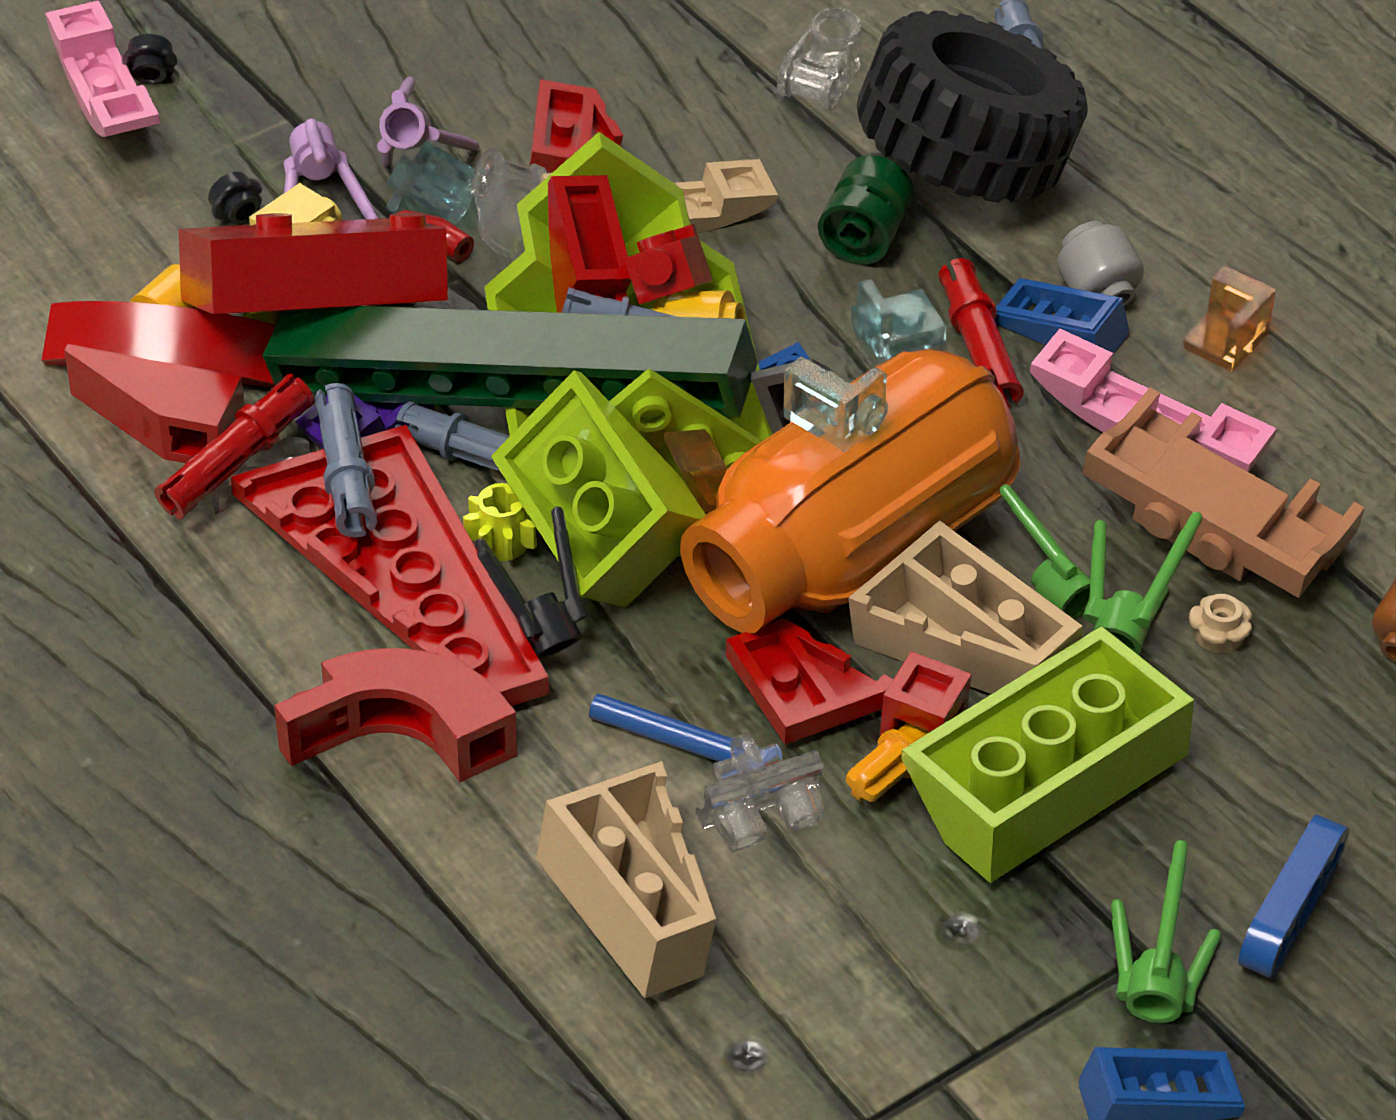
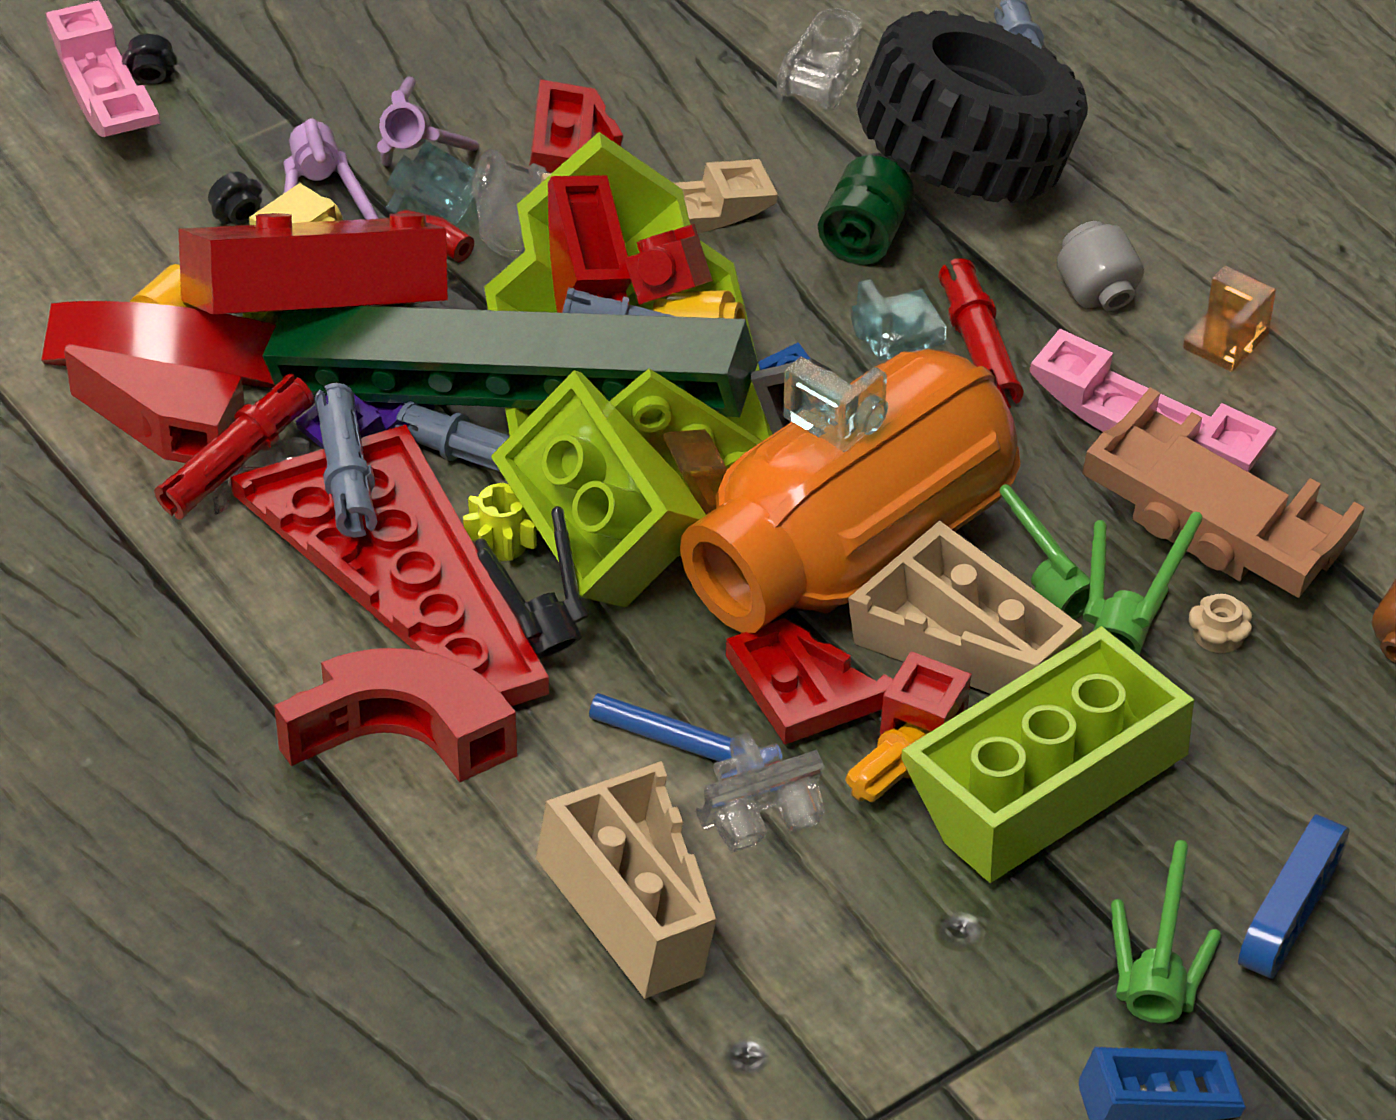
(1080, 312): blue slope -> none

